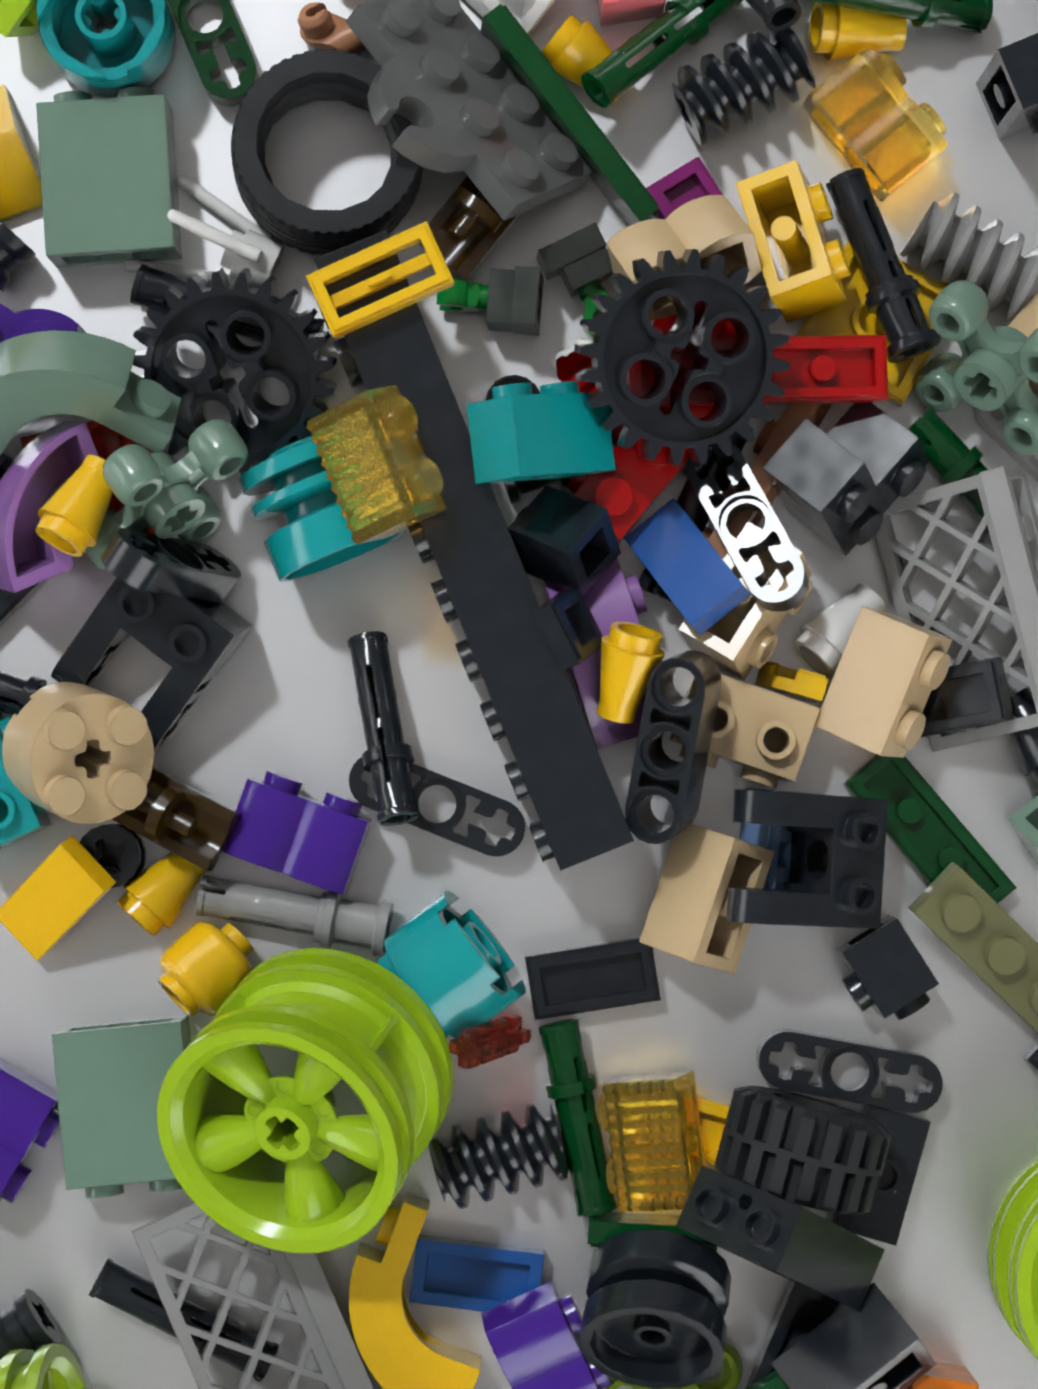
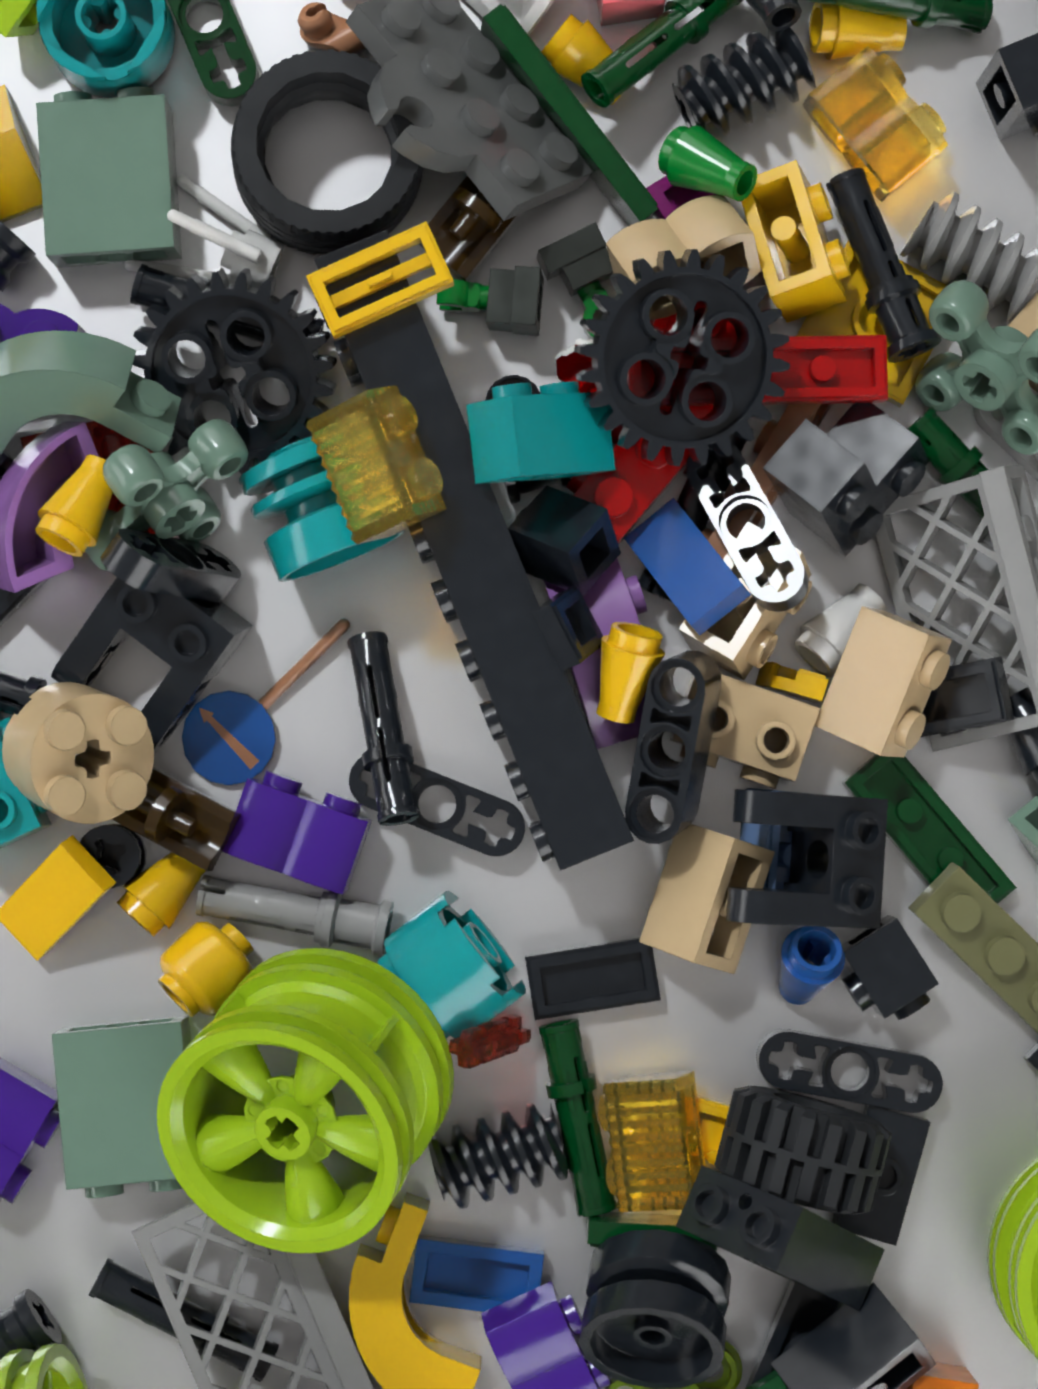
(233, 734): none -> blue piece
(704, 164): none -> green cone
(809, 963): none -> blue cone

